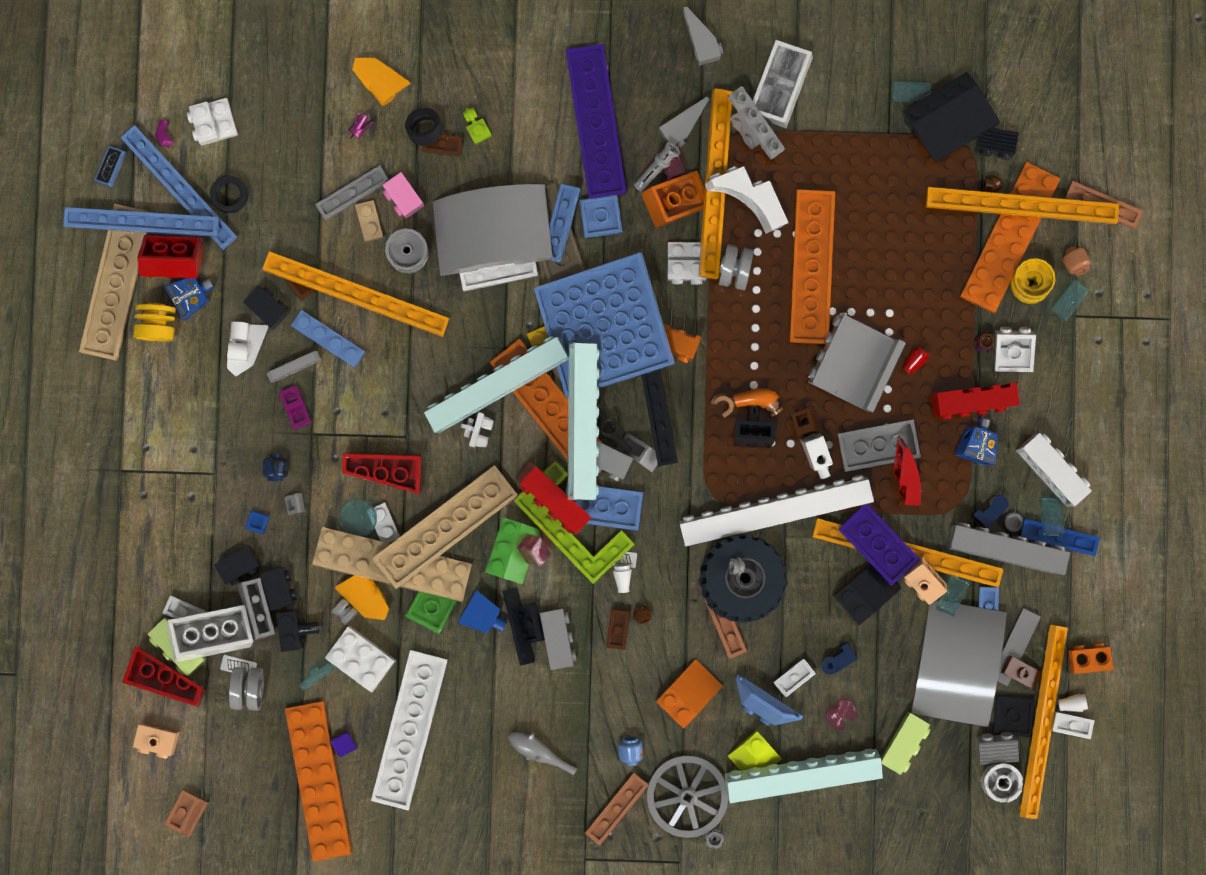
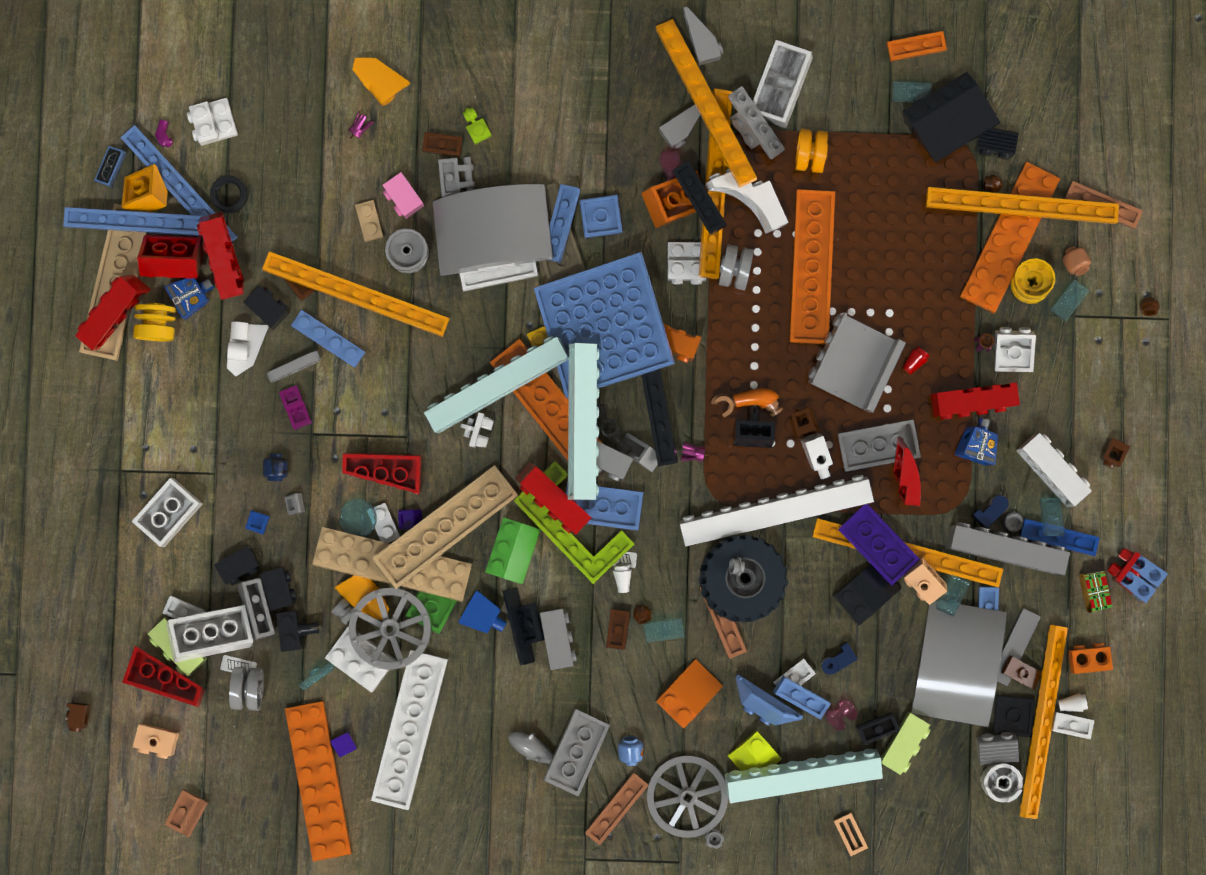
(77, 716): none -> reddish brown brick
(111, 311): none -> red wedge
(144, 190): none -> light orange slope
(167, 512): none -> white brick
(221, 255): none -> red wedge
(352, 193): light grey tile -> none
(373, 661): none -> light grey wheel
(409, 518): none -> dark purple slope
(418, 116): black tyre -> none
(449, 176): none -> light grey plate
(534, 550): brick -> none
(576, 752): none -> light grey plate
(596, 121): dark purple plate -> none
(661, 161): light grey pin -> none
(664, 630): none -> clear light blue plate
(693, 452): none -> flat silver piece
(699, 198): none -> black plate
(706, 103): none -> light orange plate
(801, 697): none -> medium blue plate
(814, 151): none -> light orange wheel
(843, 819): none -> light nougat tile
(877, 728): none -> black brick
(916, 46): none -> orange plate
(1095, 591): none -> piece
(1120, 449): none -> reddish brown brick
(1129, 575): none -> medium blue hips
(1149, 306): none -> reddish brown plate

